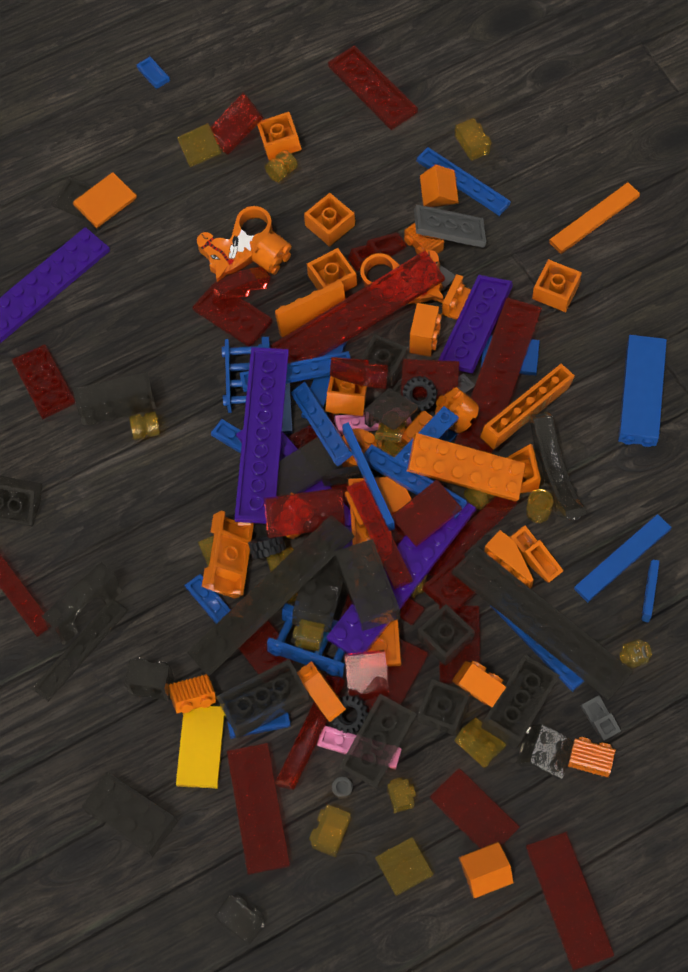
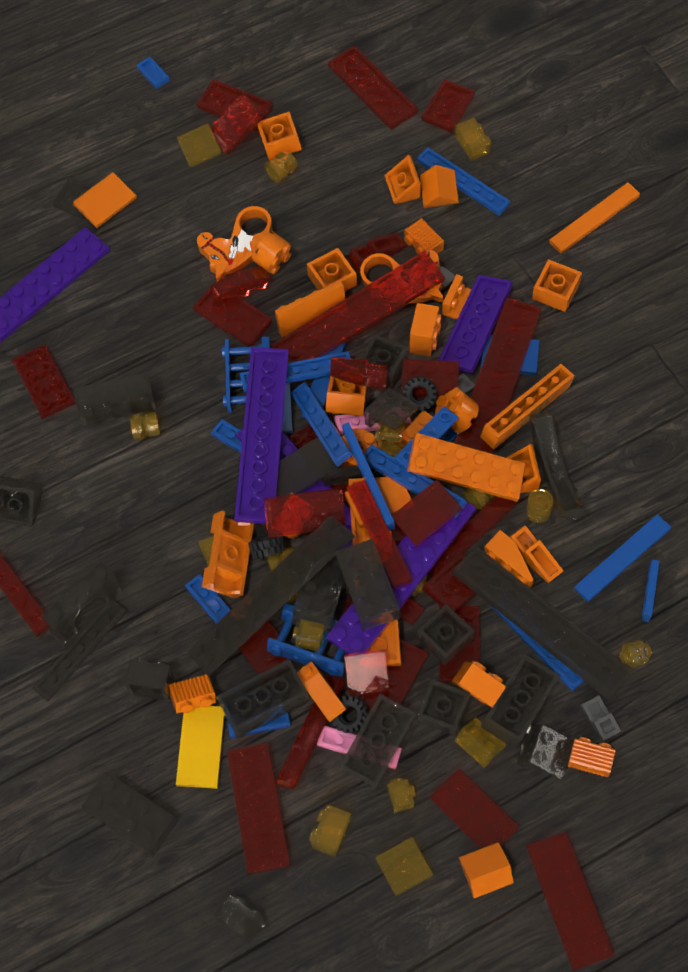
(220, 97): none -> clear red plate
(329, 219): orange brick -> none
(342, 788): dark grey tile -> none
(403, 181): none -> orange slope
(448, 105): none -> clear red plate
(449, 226): dark grey plate -> none
(642, 391): blue brick -> none

